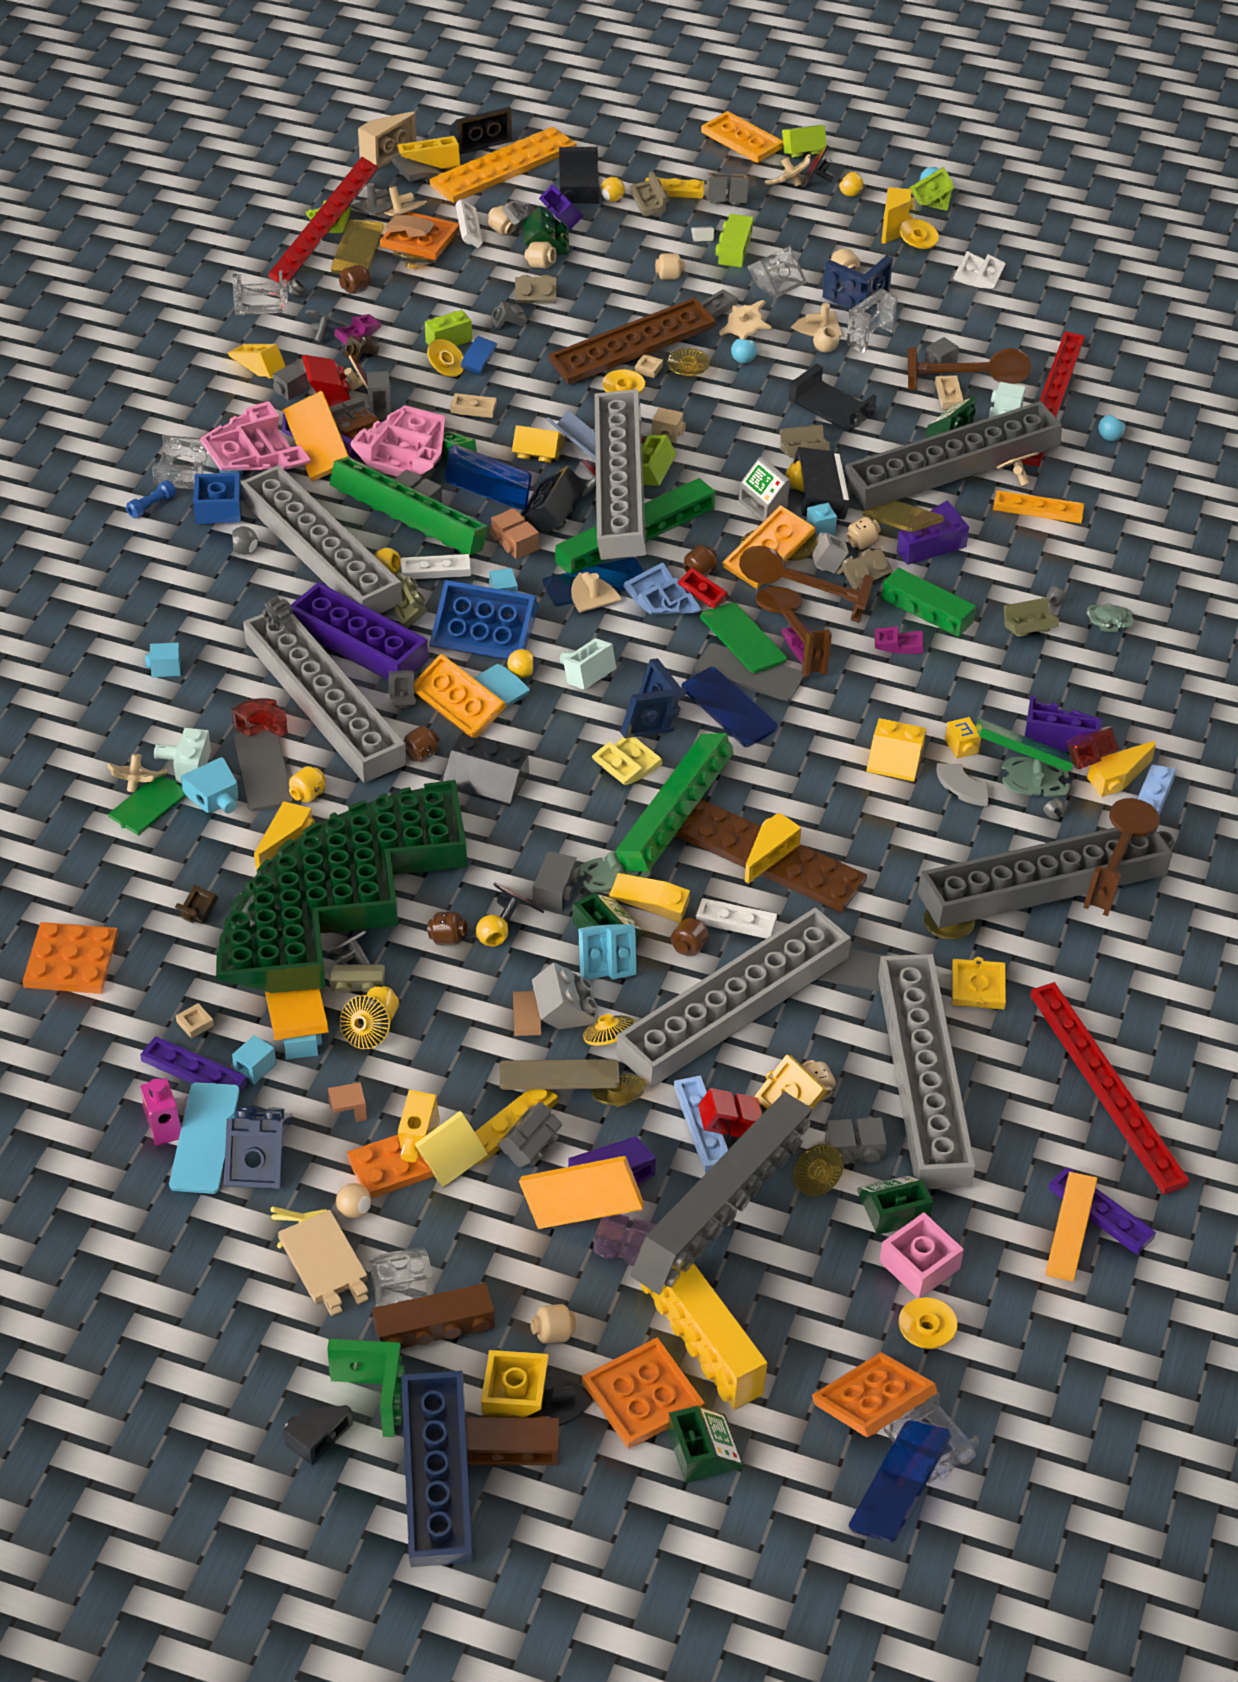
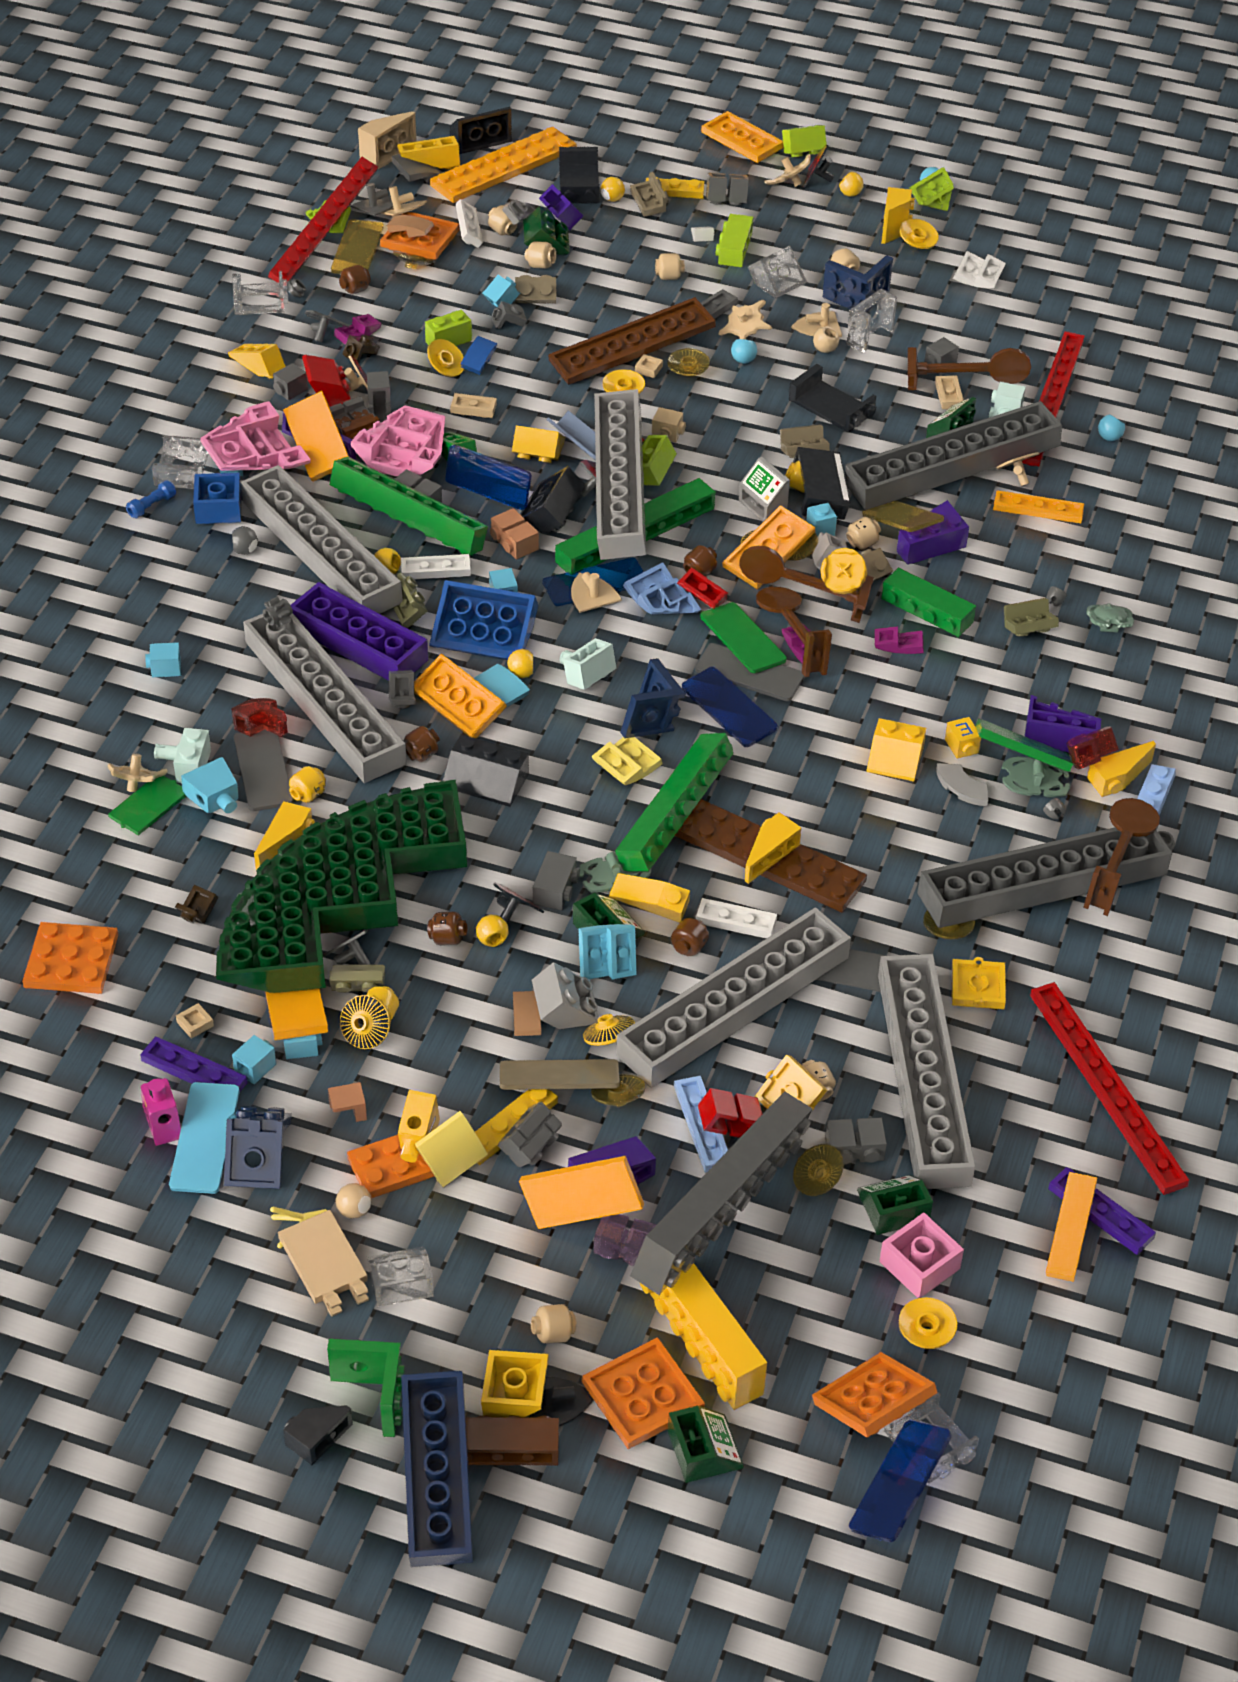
(435, 1317): reddish brown brick -> none
(501, 290): none -> medium azure brick
(843, 571): none -> yellow tile

